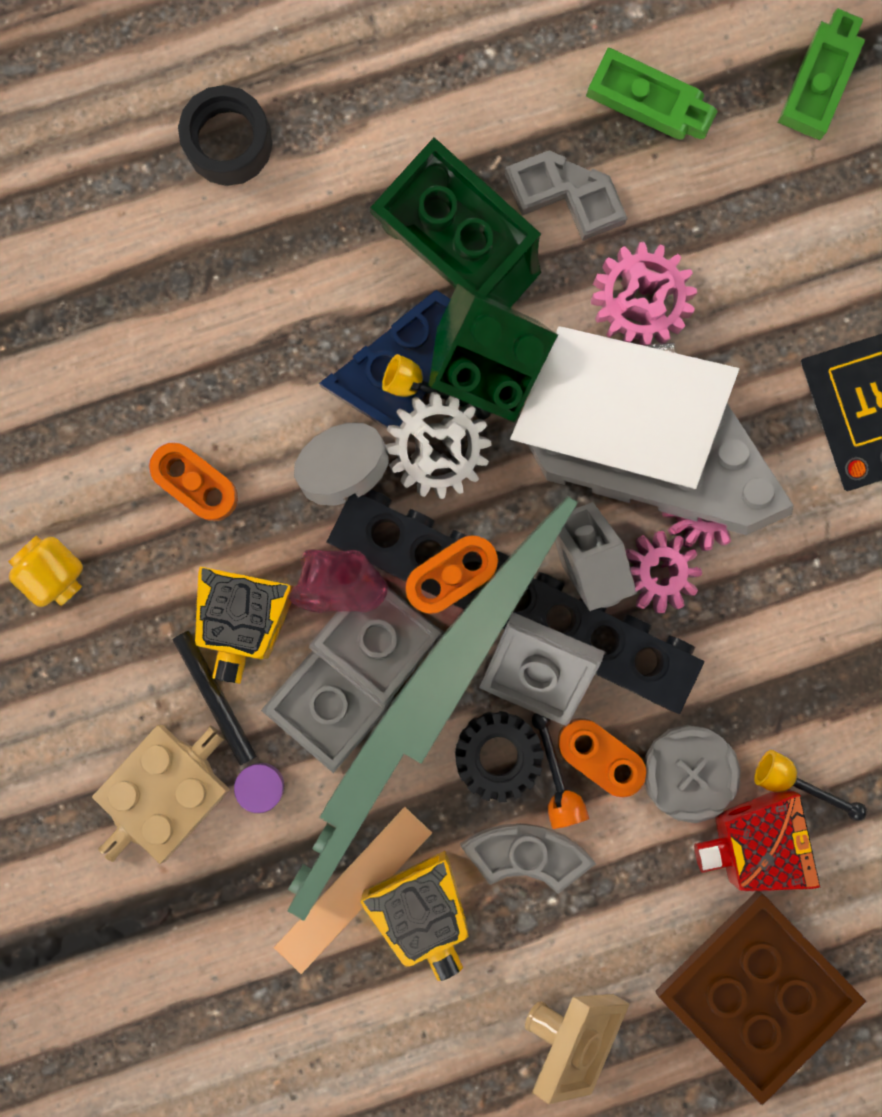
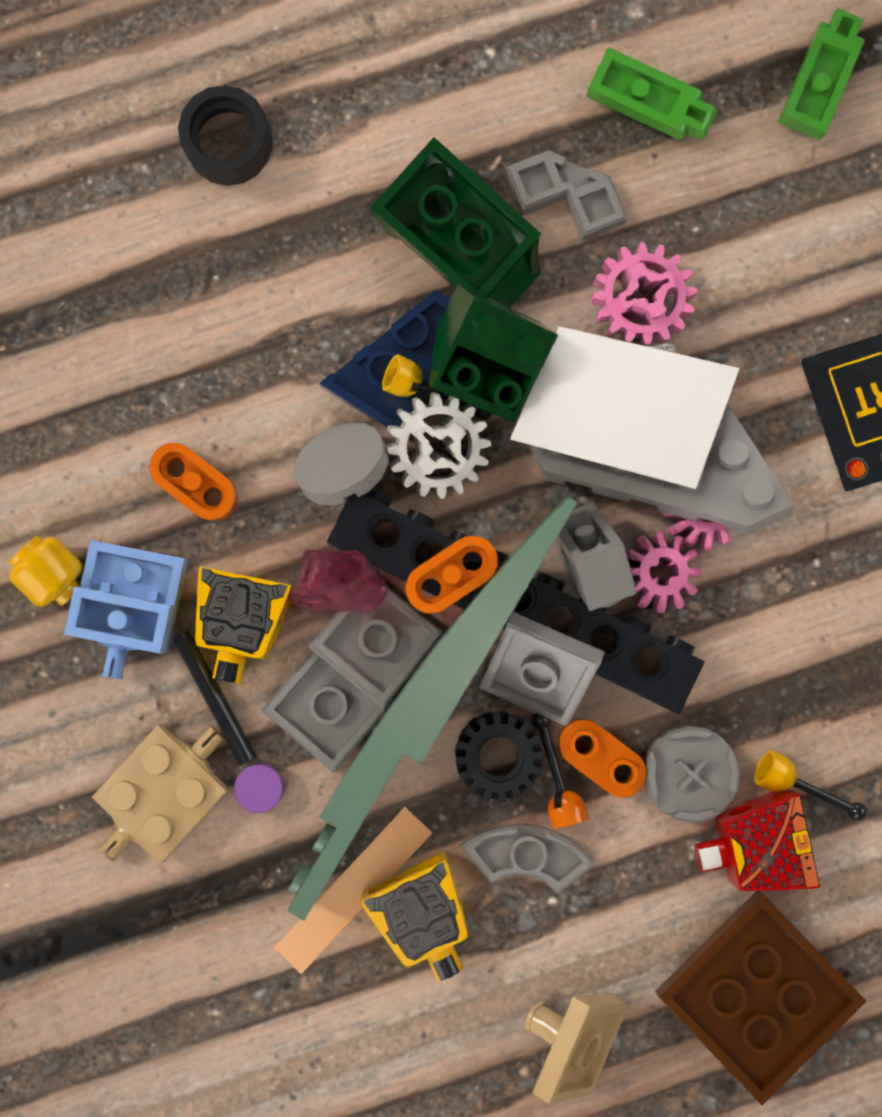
(126, 601): none -> light blue plate

